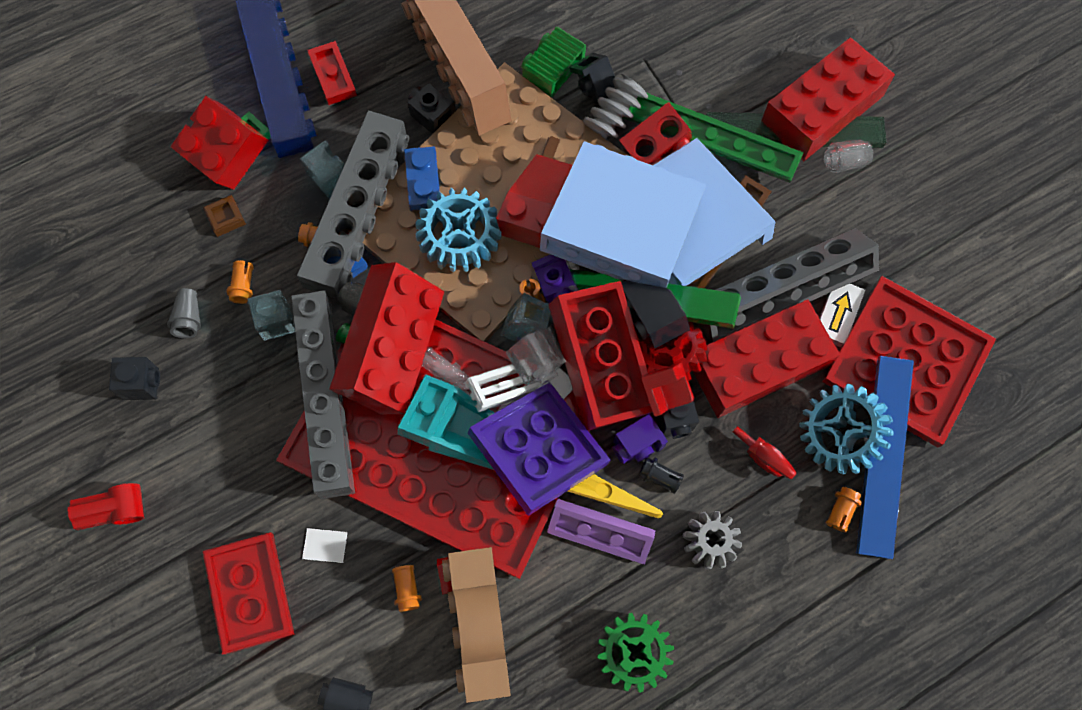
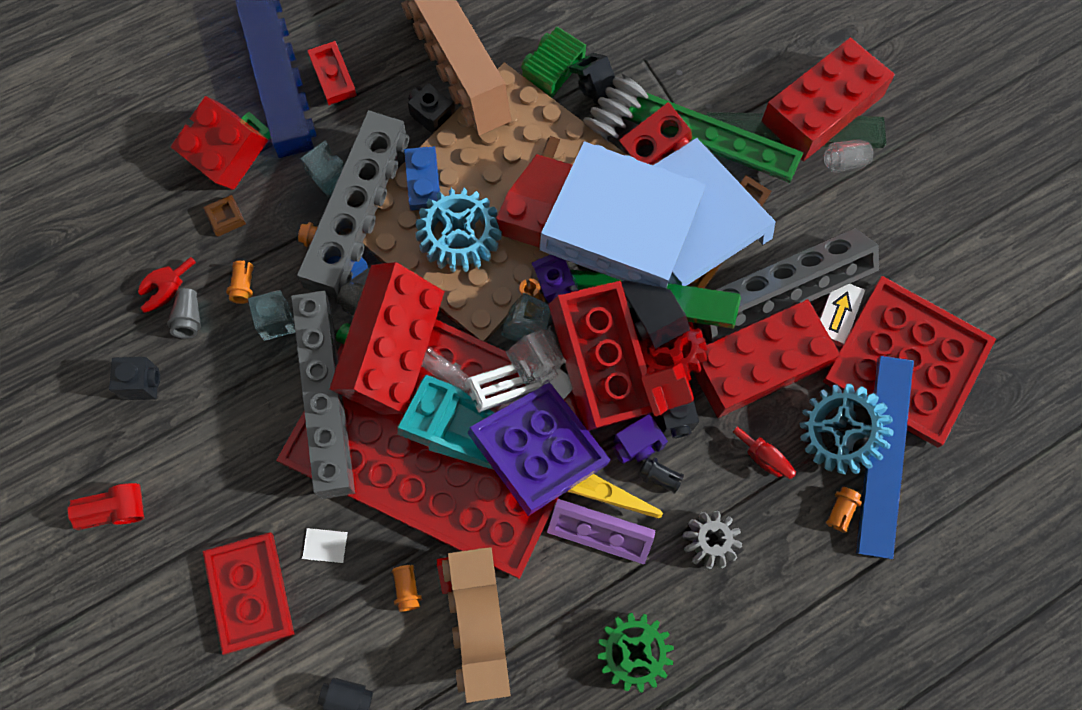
(167, 282): none -> red hand

